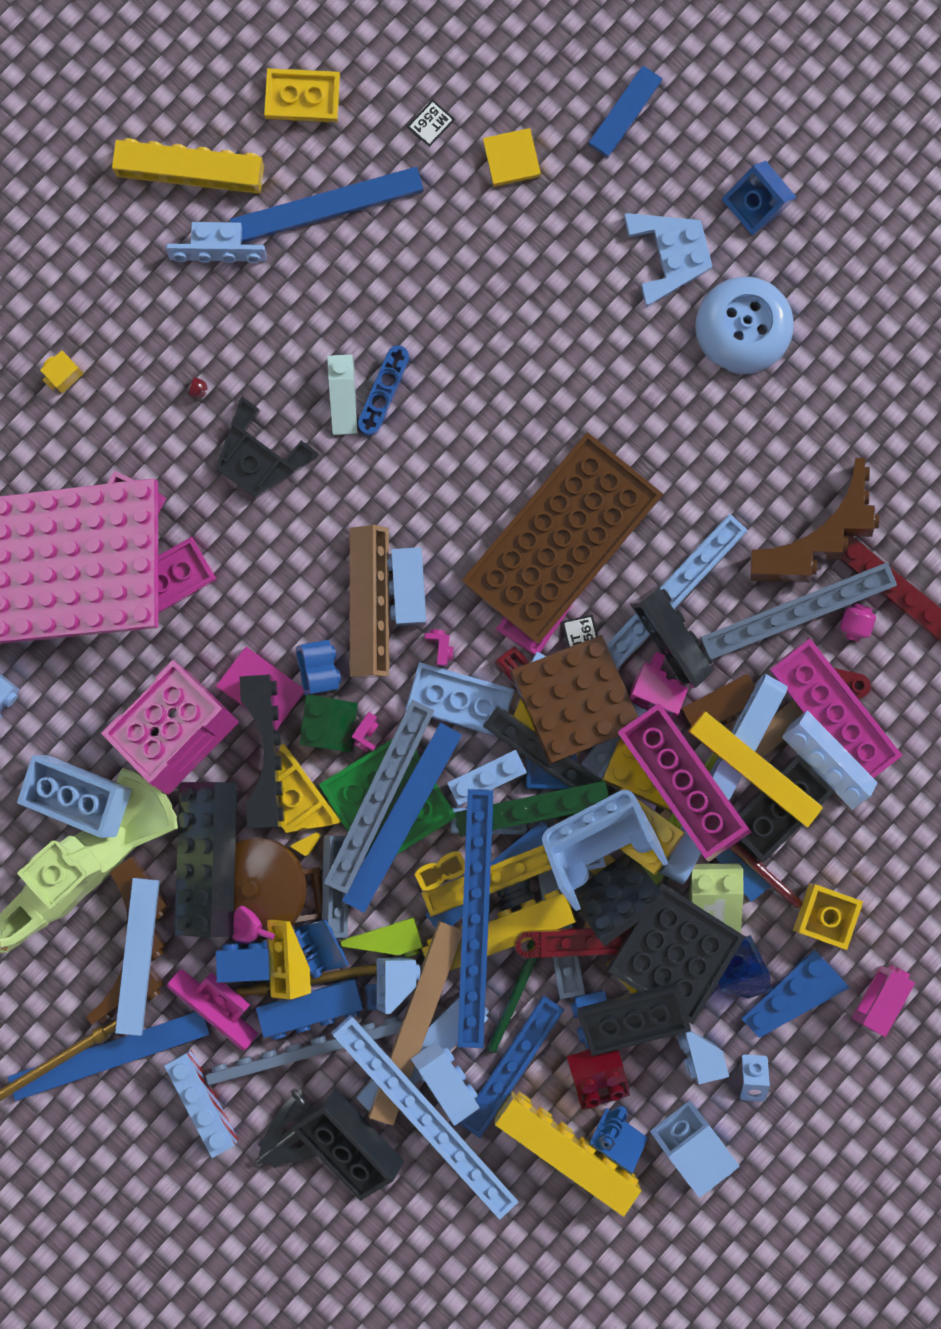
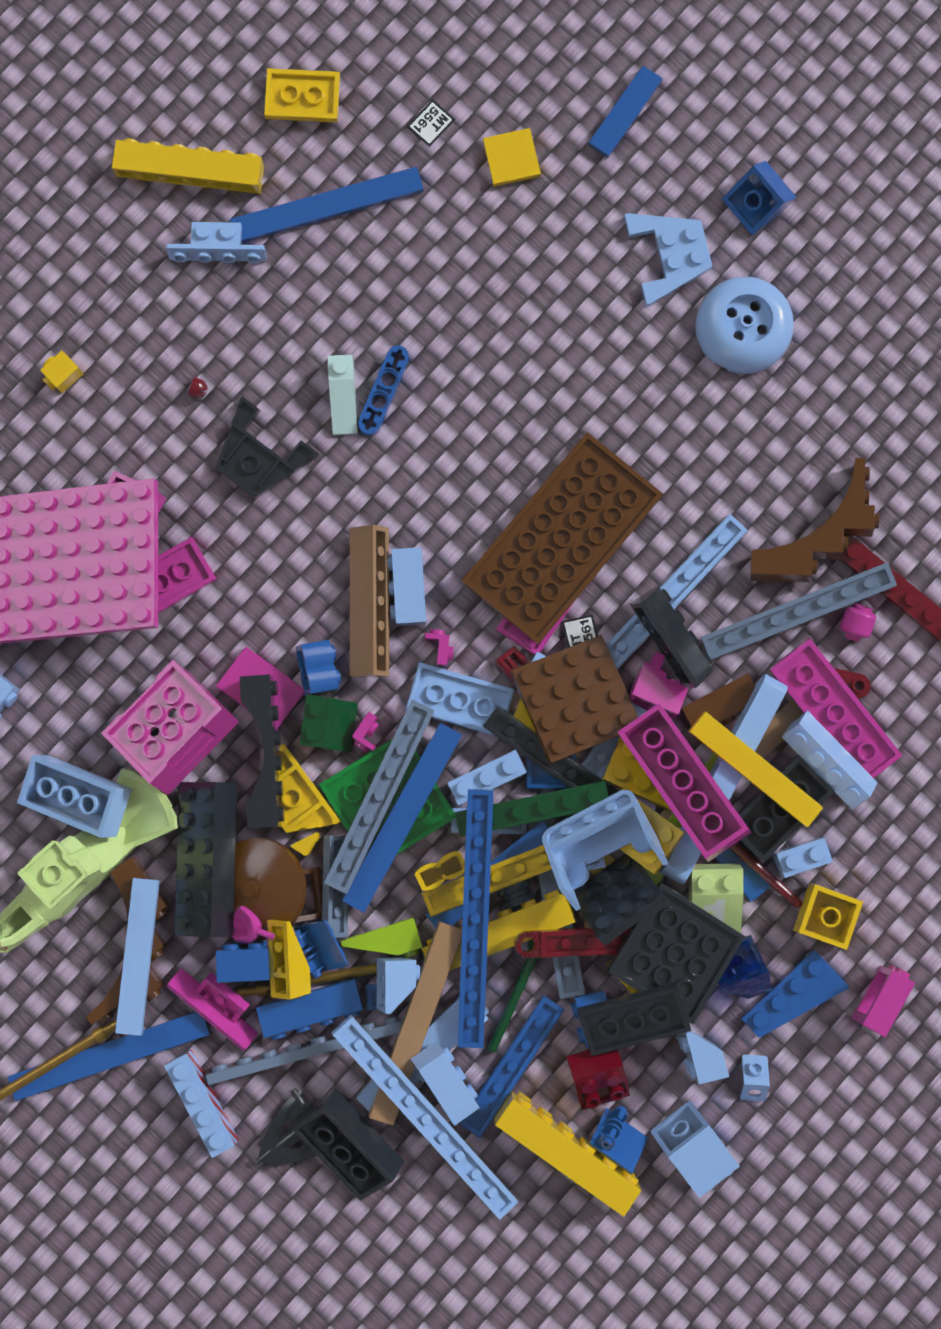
(802, 857): none -> light blue brick

